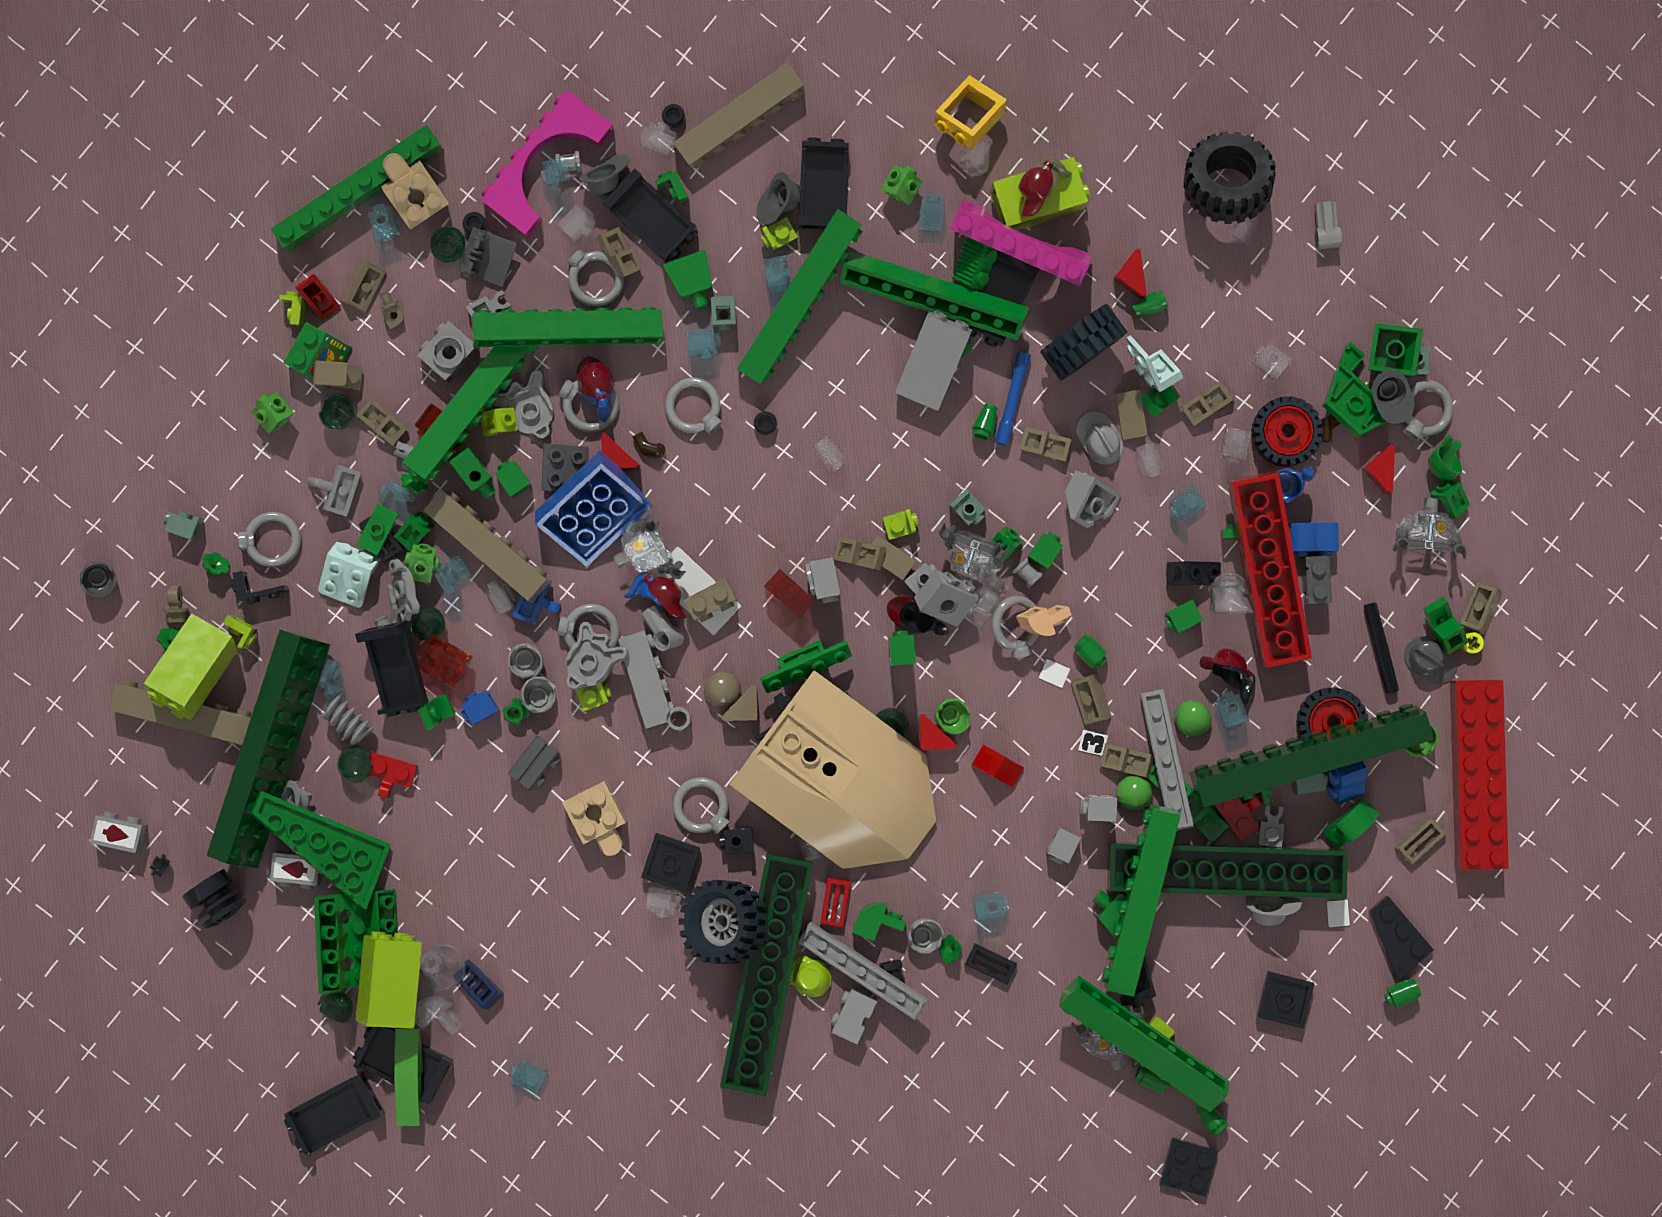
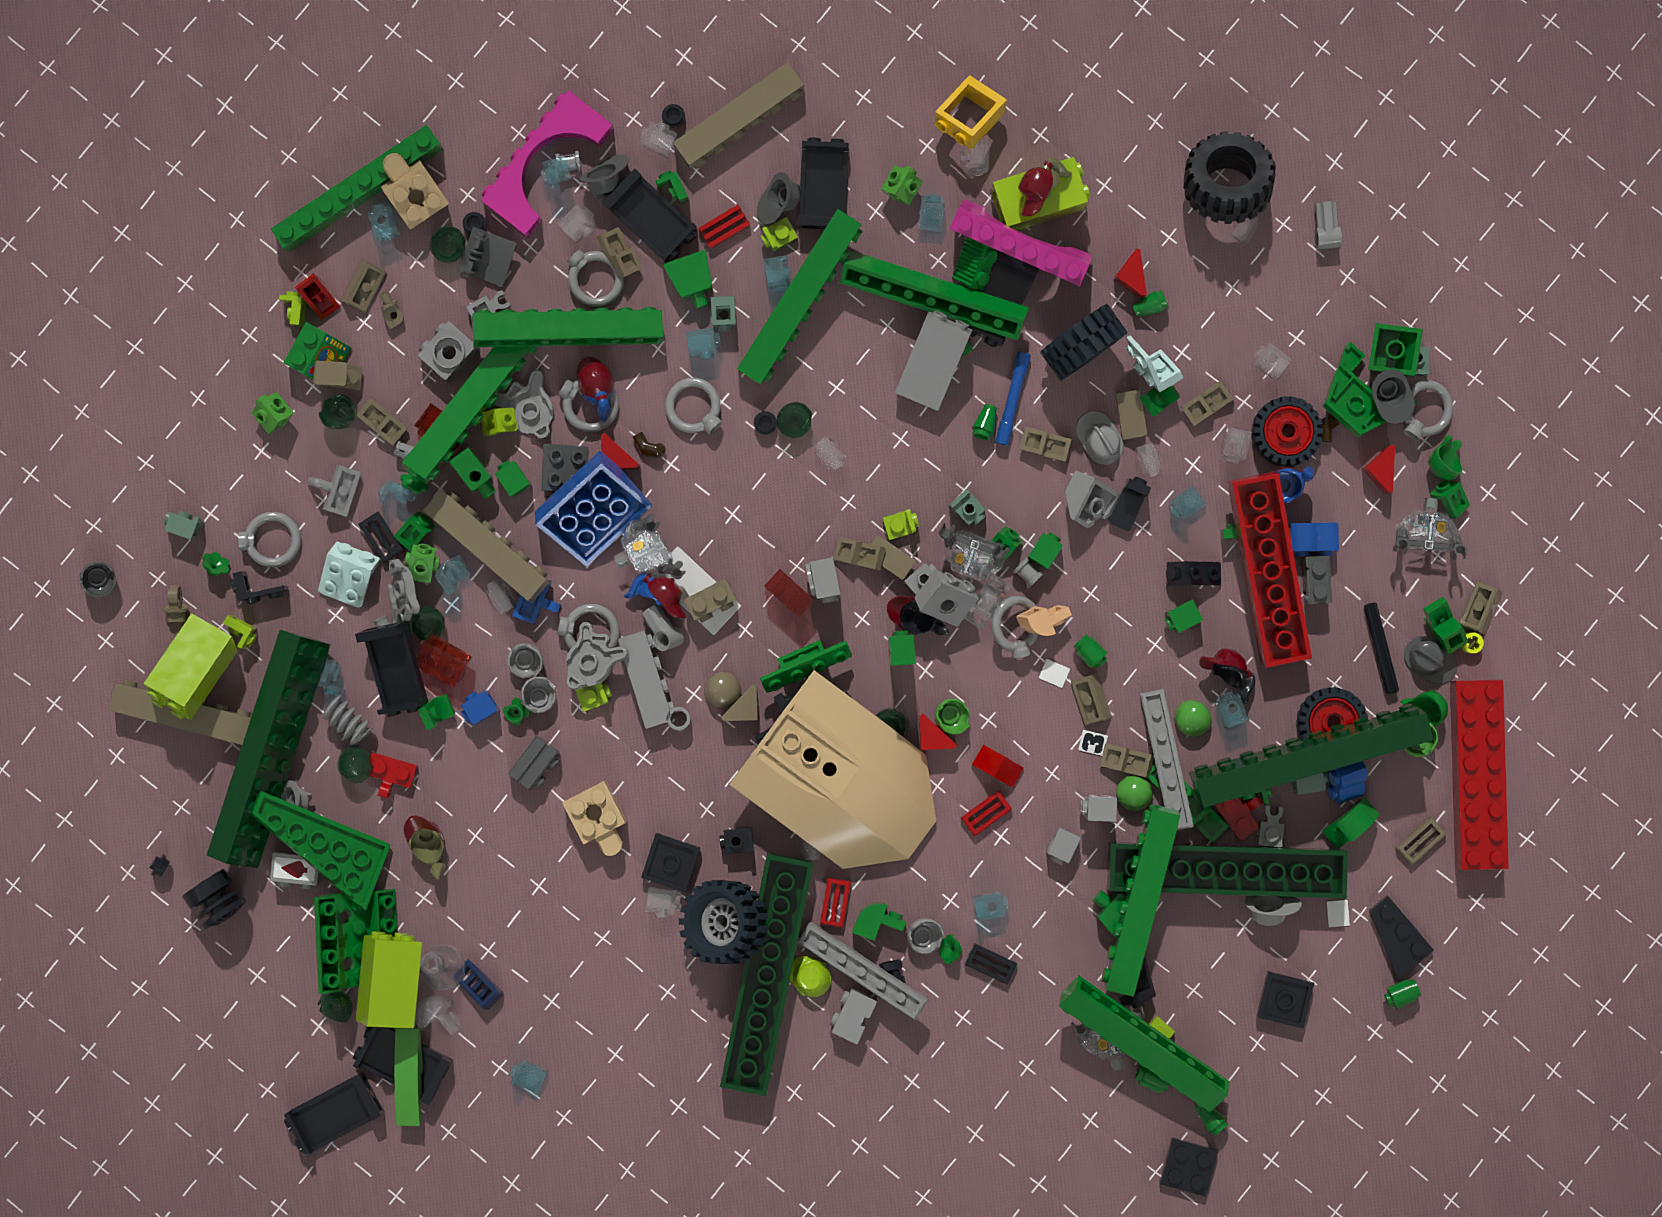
(118, 832): brick -> none
(166, 636): green plant -> none
(377, 529): green plate -> none
(425, 842): none -> olive hair
(718, 822): light grey piece -> none
(723, 216): none -> red tile
(794, 420): none -> clear green hair
(970, 824): none -> red tile
(1129, 503): none -> black bracket
(1227, 595): clear helmet -> none
(1432, 703): none -> green piece

